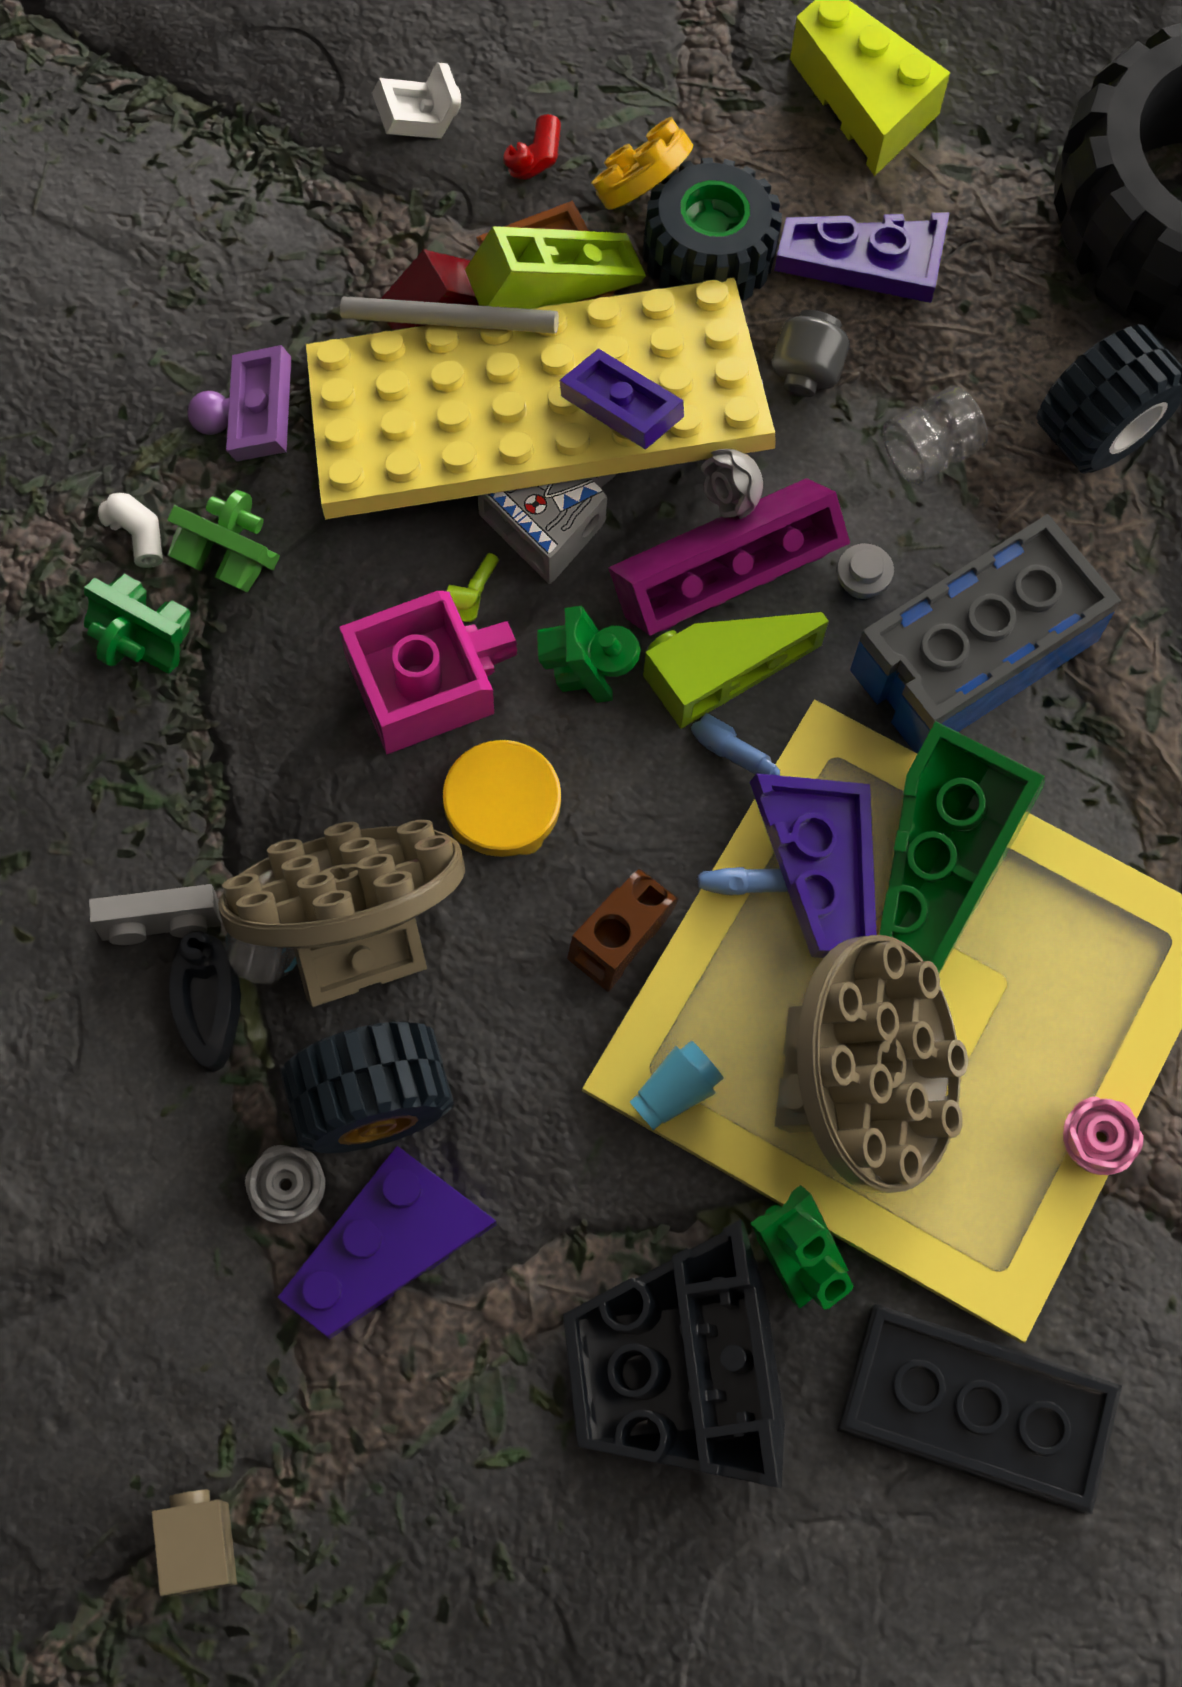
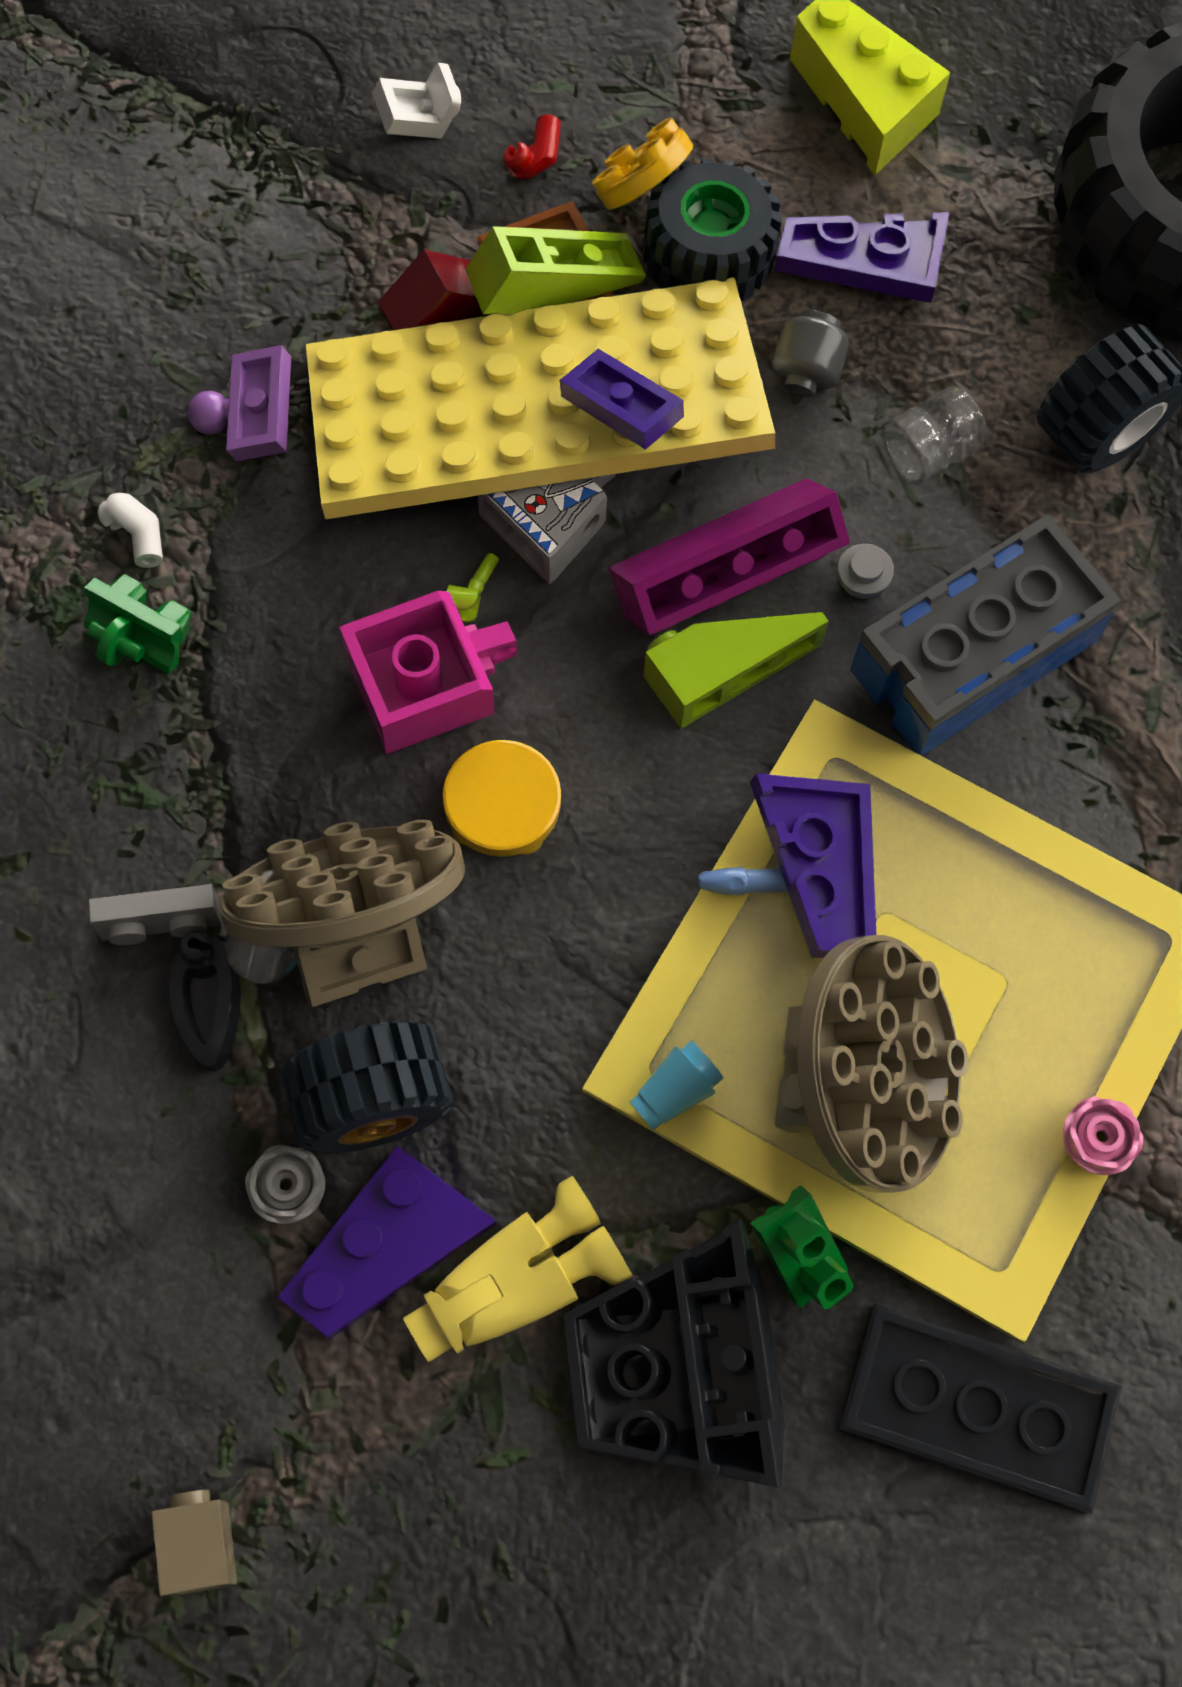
(197, 535): bright green hips -> none
(449, 314): light grey bar -> none
(517, 1277): none -> light yellow piece
(585, 654): green hips -> none
(620, 928): reddish brown leg -> none
(723, 742): medium blue piece -> none
(732, 482): light grey plate -> none
(951, 838): green wedge -> none

